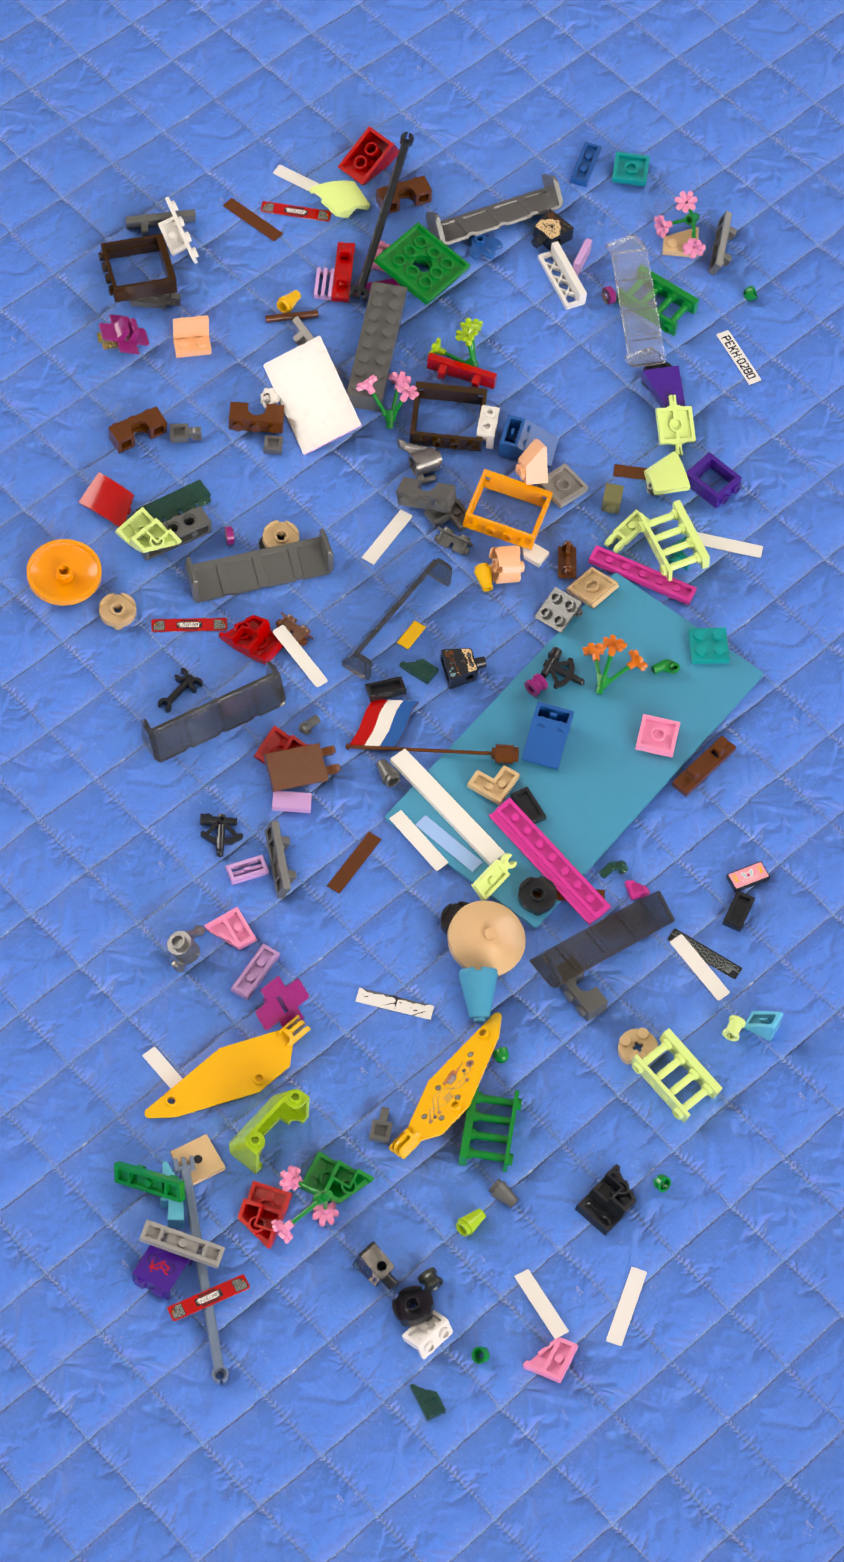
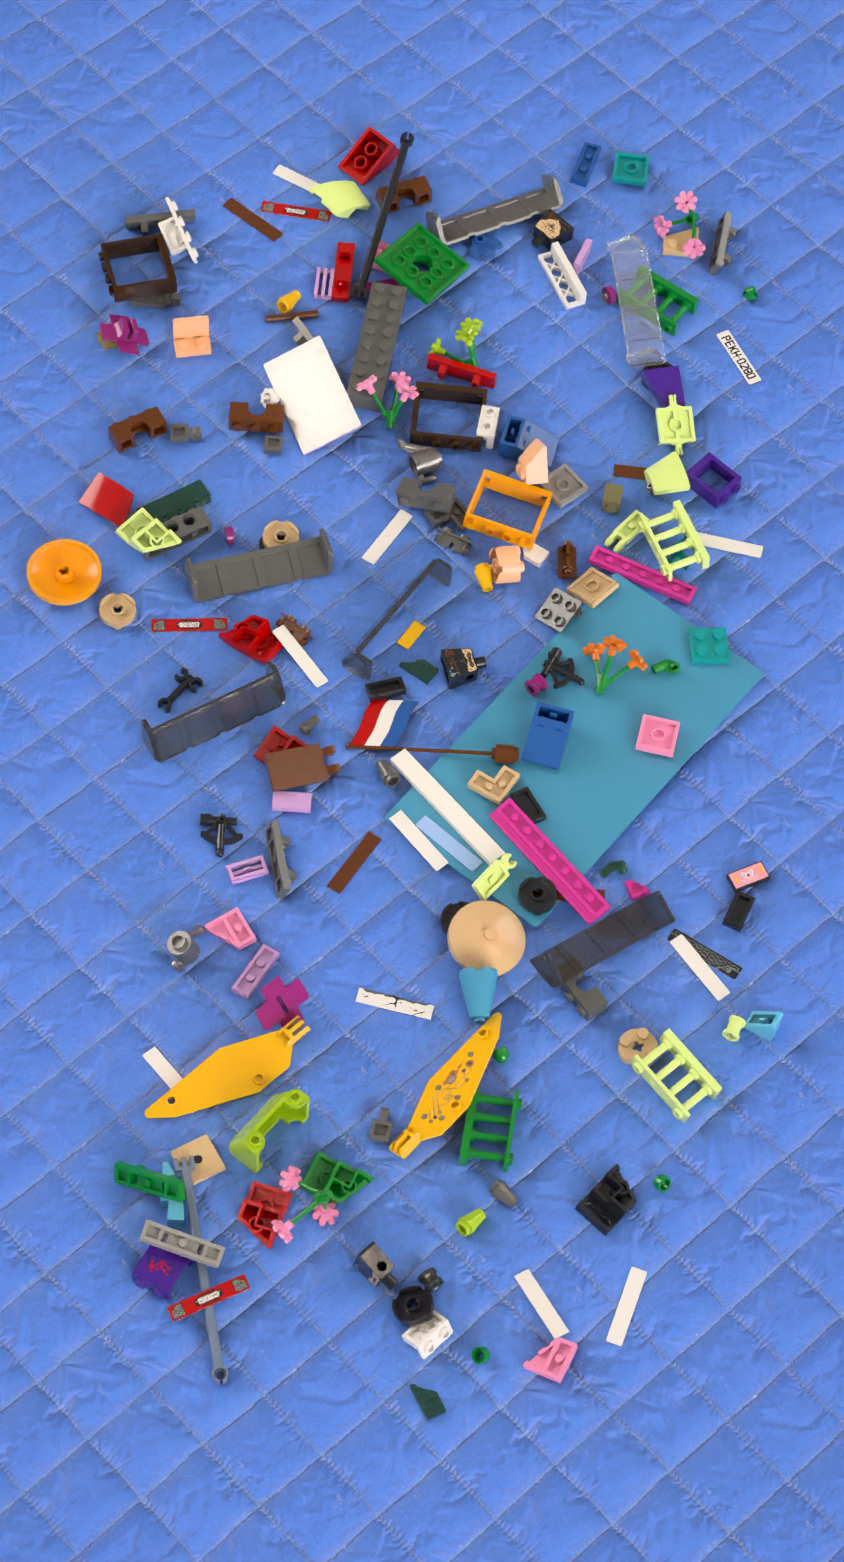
(703, 766): reddish brown hinge -> none

